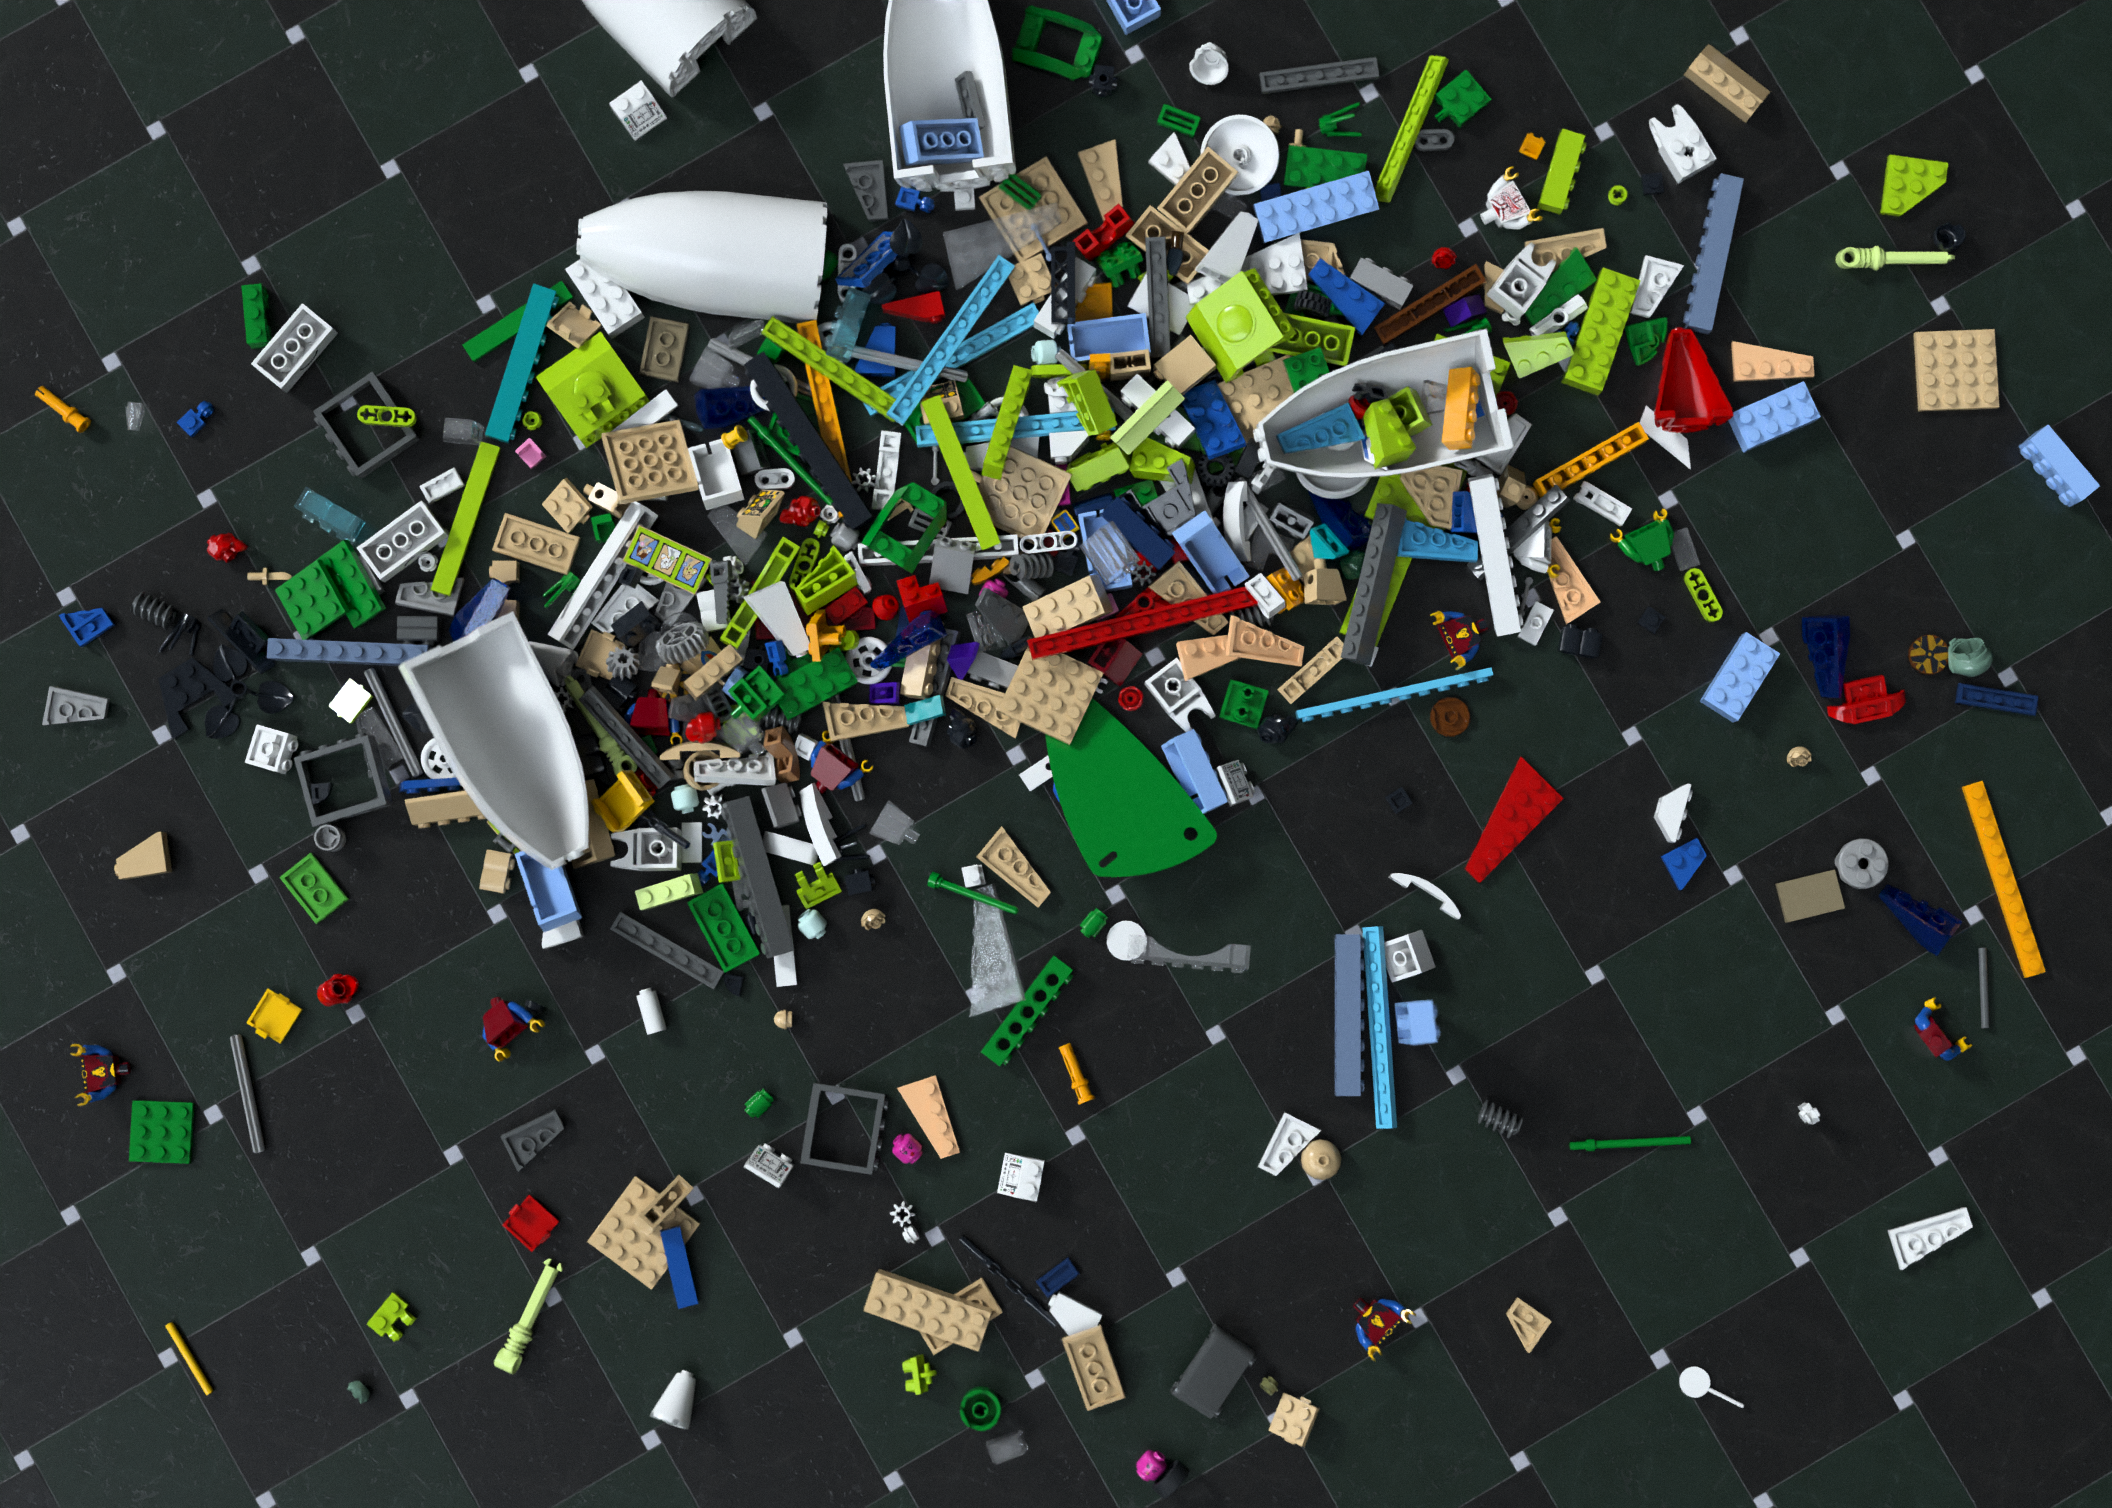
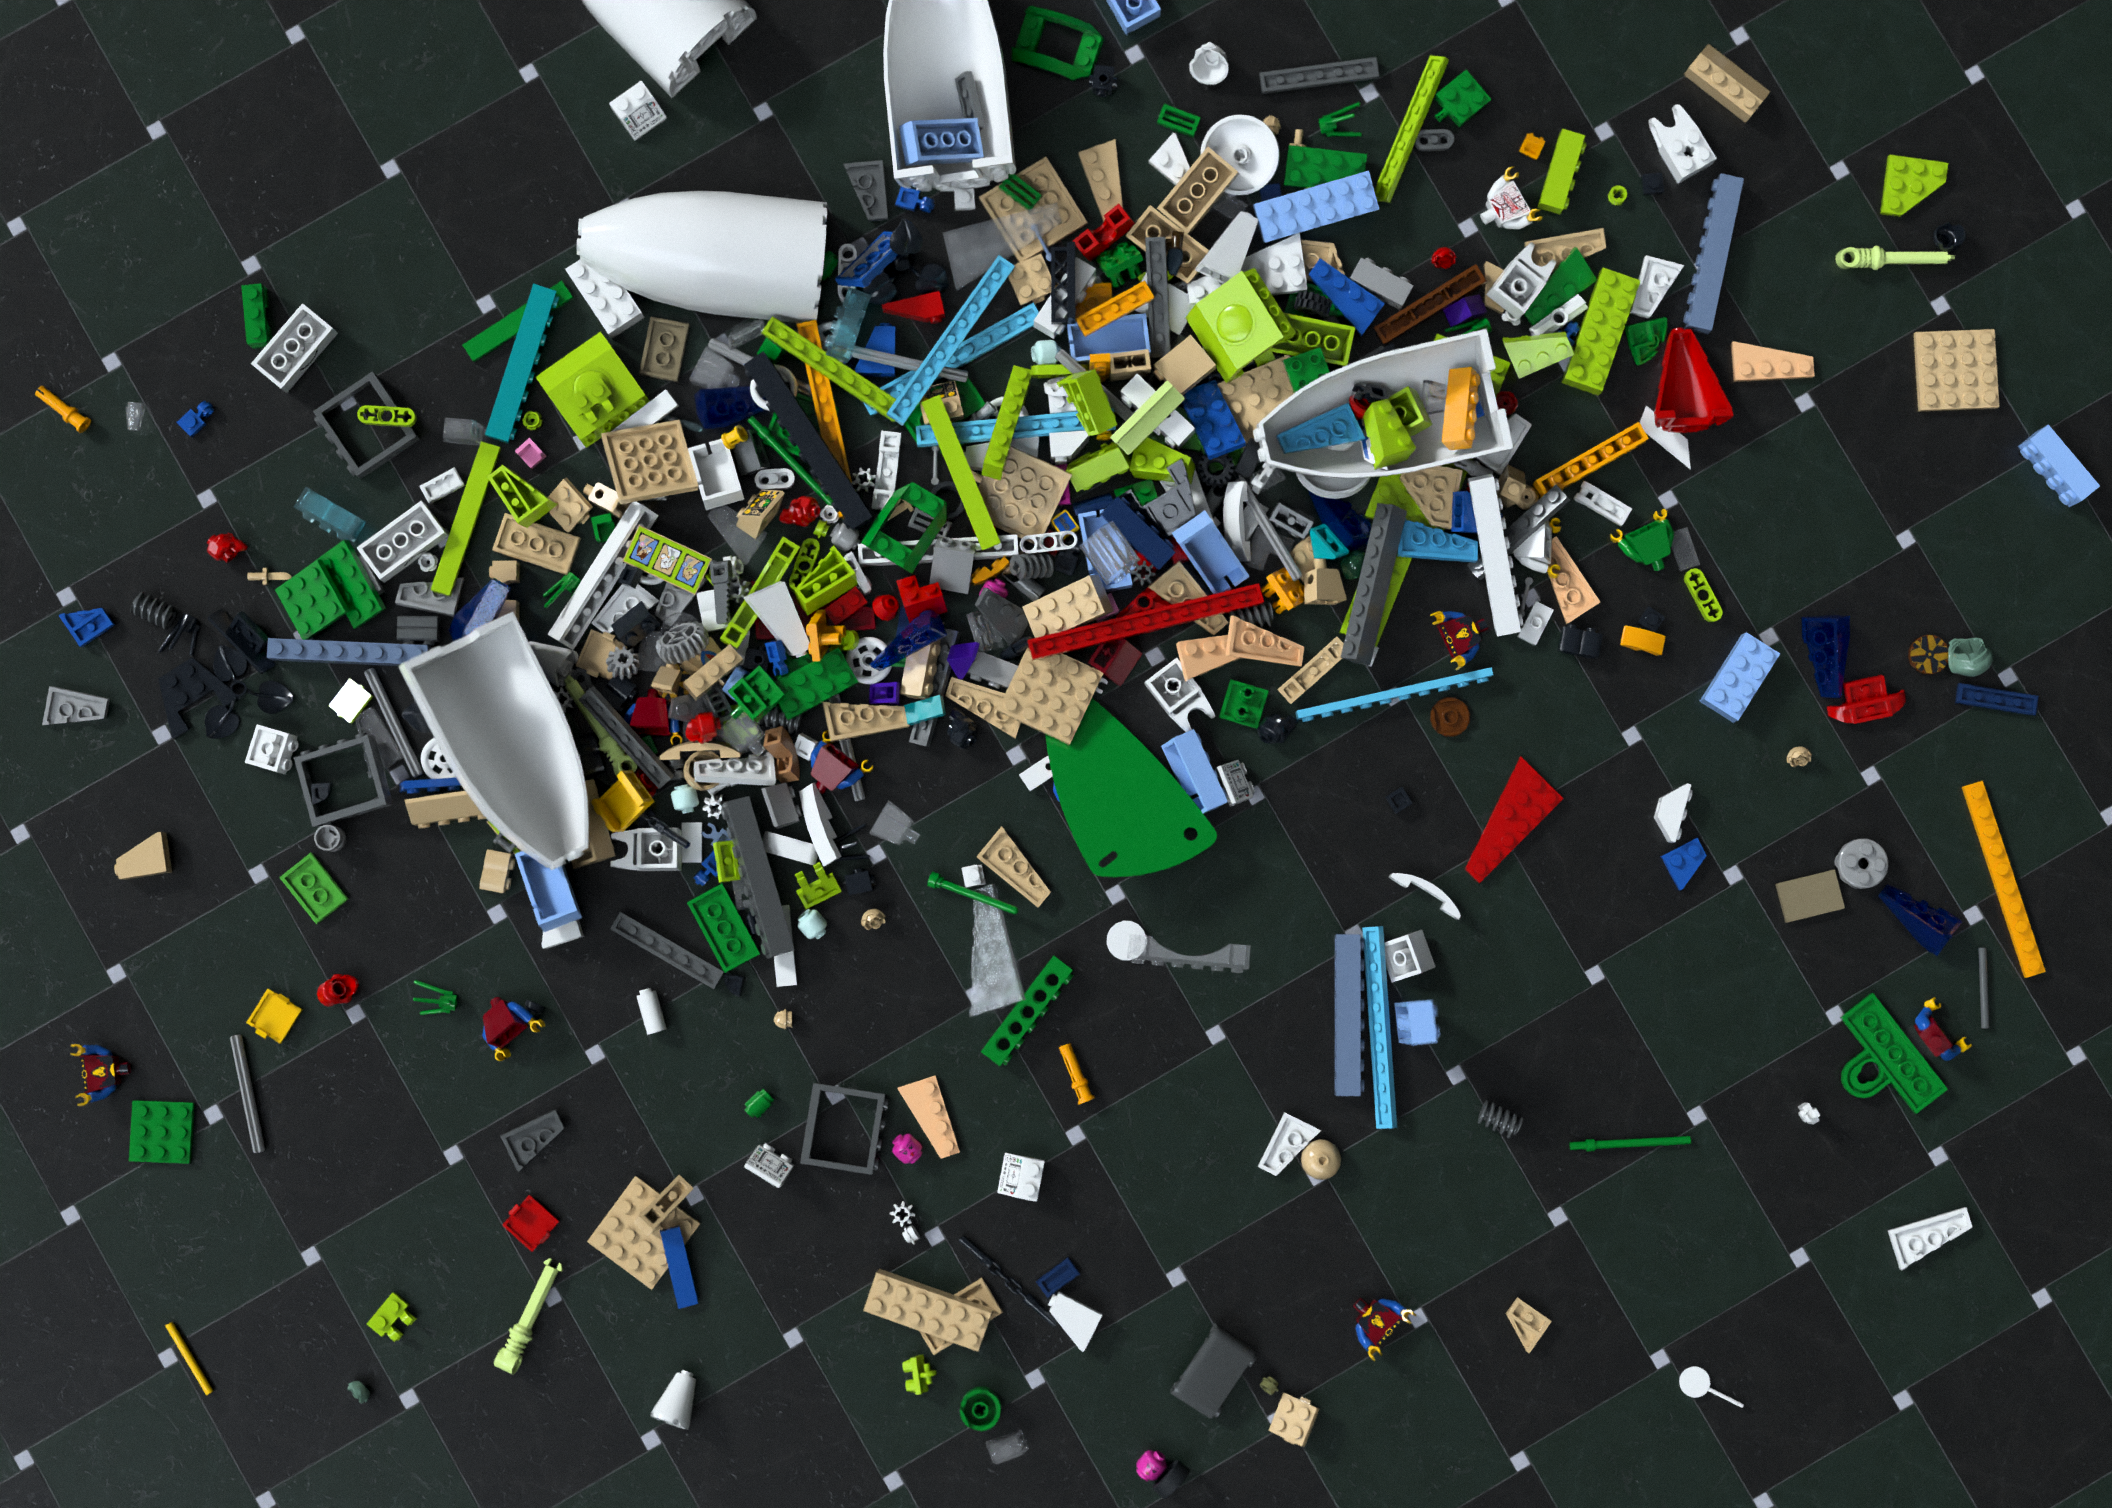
(446, 1003): none -> green plant
(520, 497): none -> lime wedge
(574, 324): tan piece -> none
(668, 891): yellowish green brick -> none
(1093, 923): green brick -> none
(1093, 1367): tan tile -> none
(1114, 308): none -> light orange plate
(1133, 692): red plate -> none
(1267, 597): white plate -> none
(1643, 640): none -> light orange slope
(1773, 416): light blue brick -> none
(1892, 1053): none -> green plate

